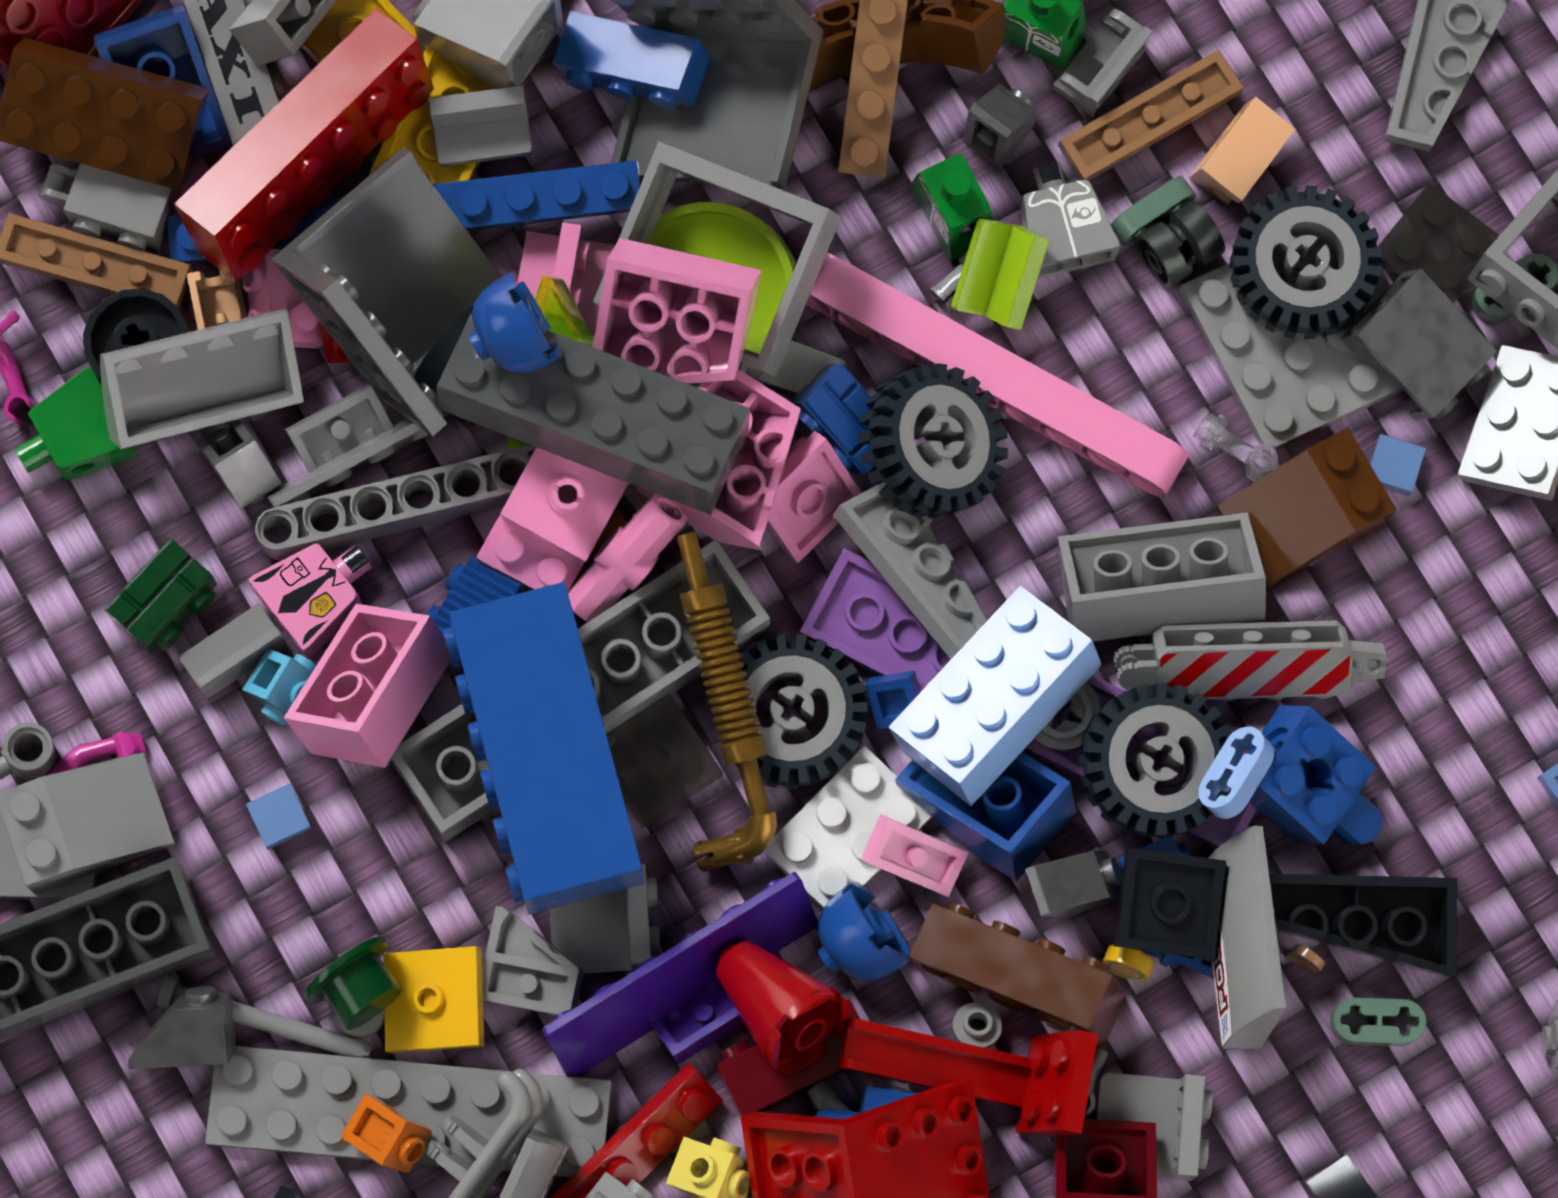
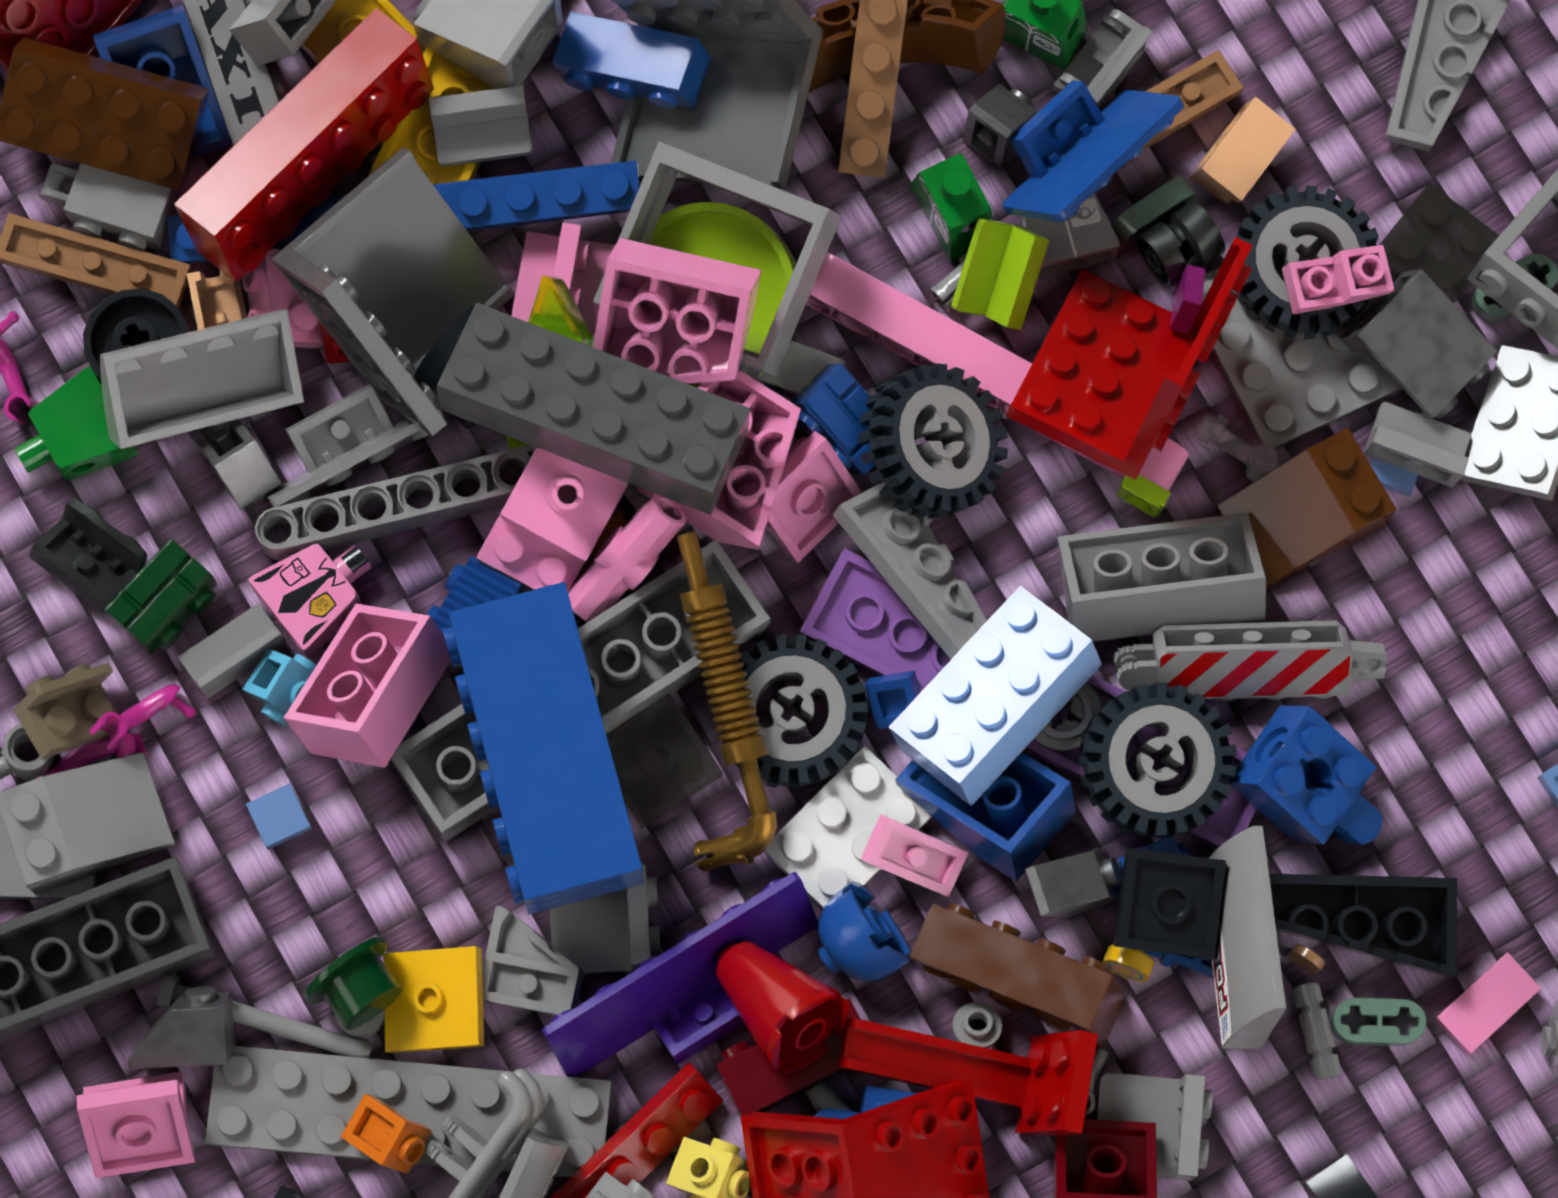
(64, 709): none -> dark tan bracket
(89, 554): none -> pearl dark grey bracket
(117, 725): none -> dark pink piece
(136, 1124): none -> bright pink bracket
(511, 327): blue cylinder -> none
(1077, 147): none -> blue bracket
(1115, 370): none -> red bracket
(1143, 495): none -> lime tile
(1187, 299): none -> magenta tile
(1236, 772): light blue beam -> none
(1316, 1031): none -> light grey axle
(1338, 280): none -> bright pink slope
(1418, 444): none -> light grey panel
(1487, 1003): none -> bright pink tile

